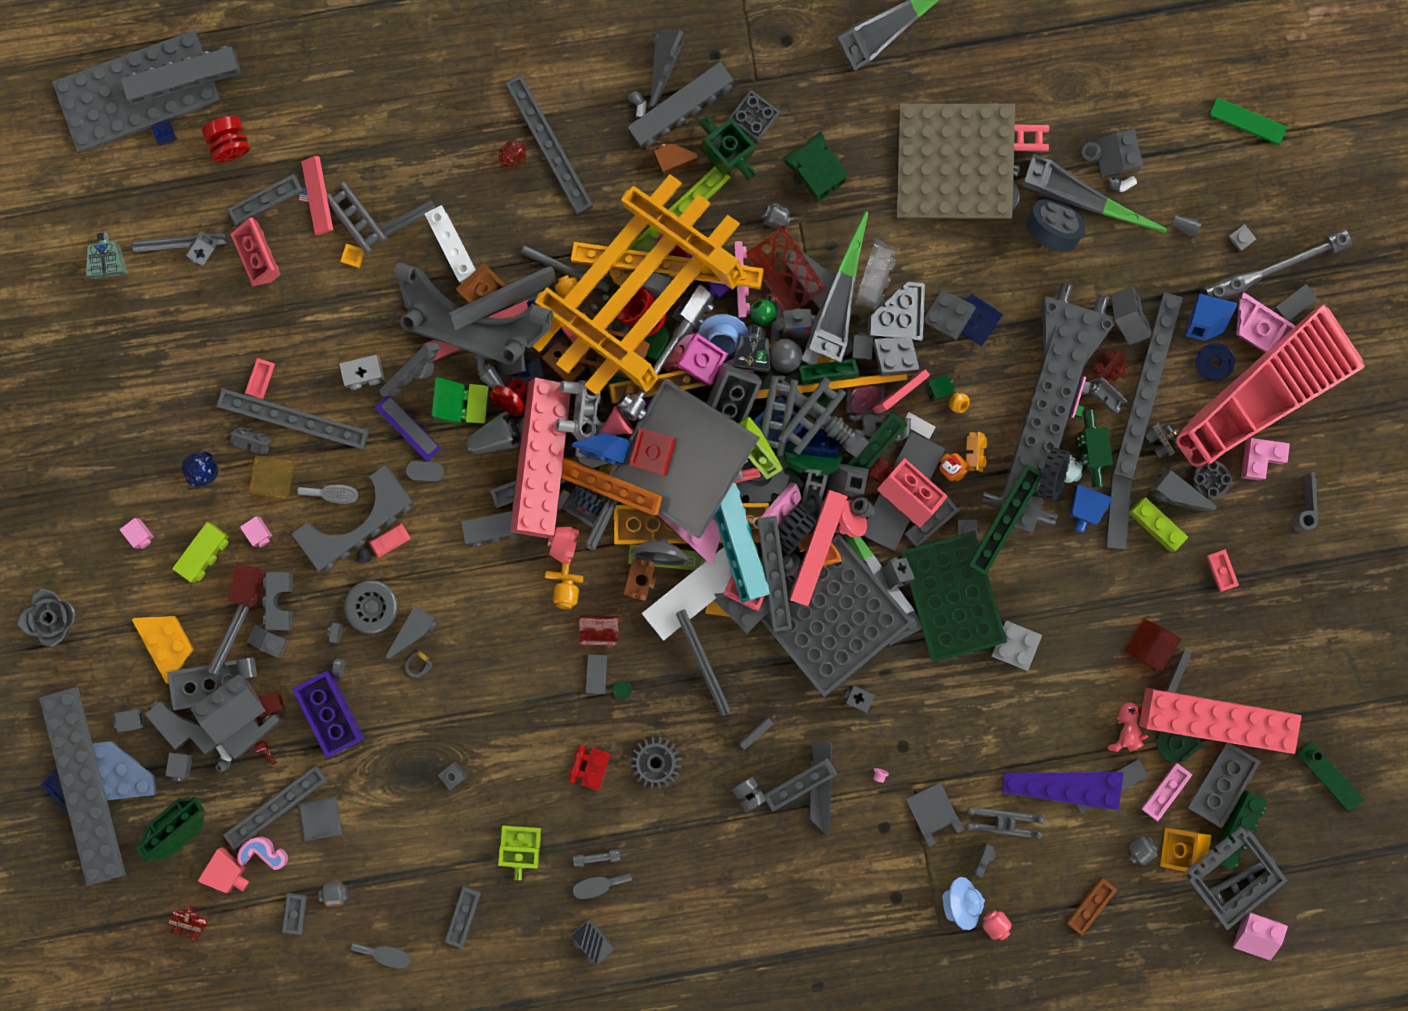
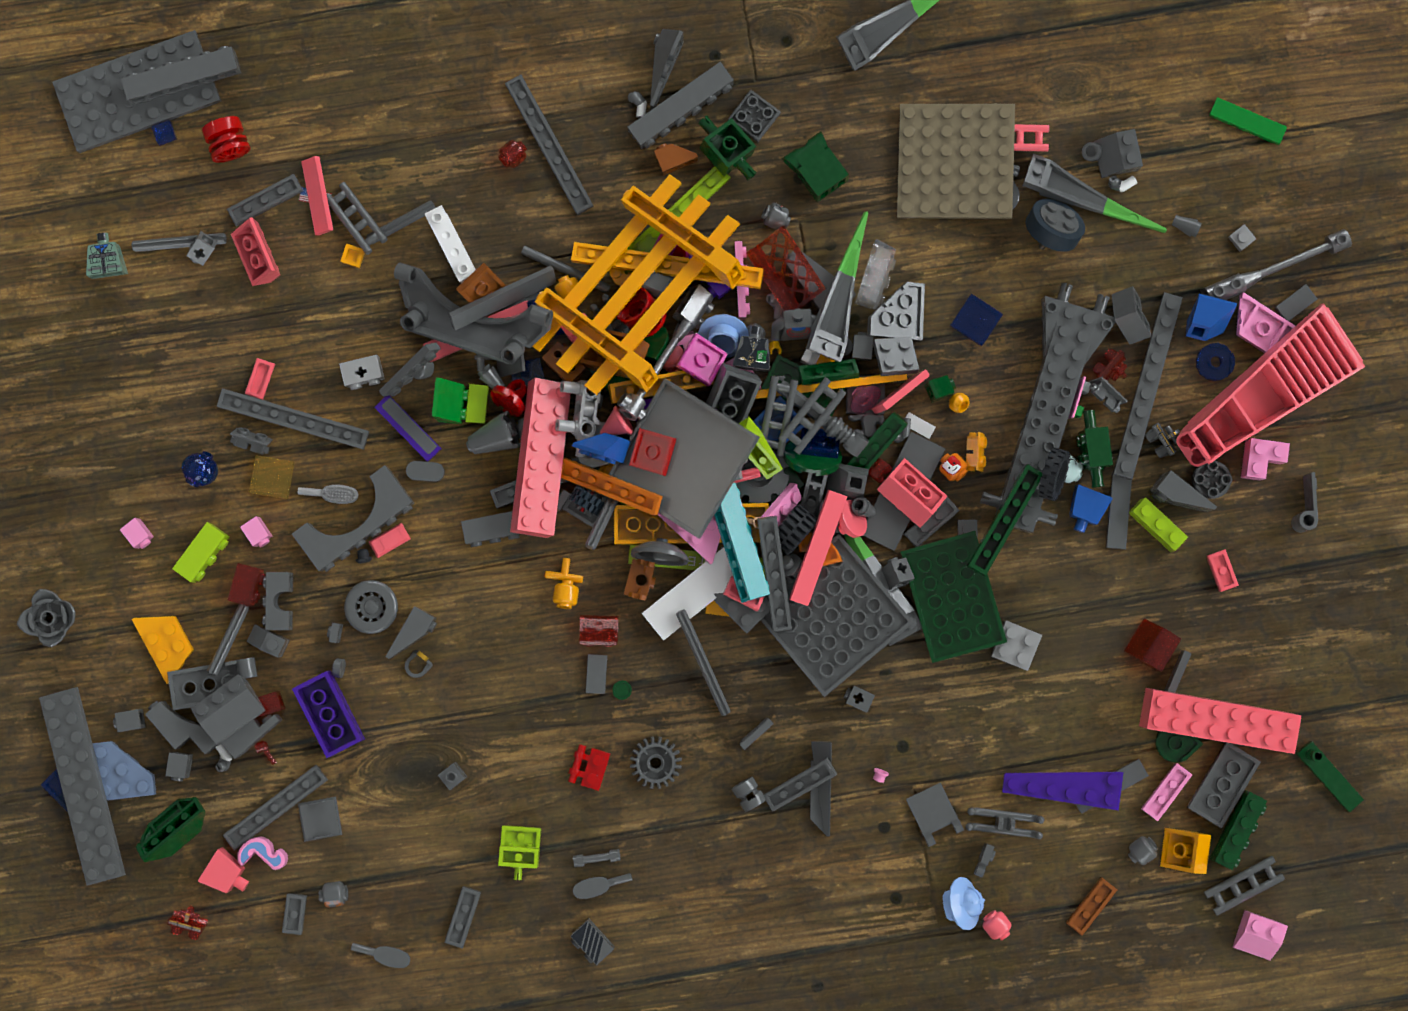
(563, 543): coral cone -> none
(762, 312): green piece -> none
(785, 355): dark grey piece -> none
(949, 314): dark grey plate -> none
(1131, 733): coral animal -> none
(1251, 895): dark grey hinge -> none

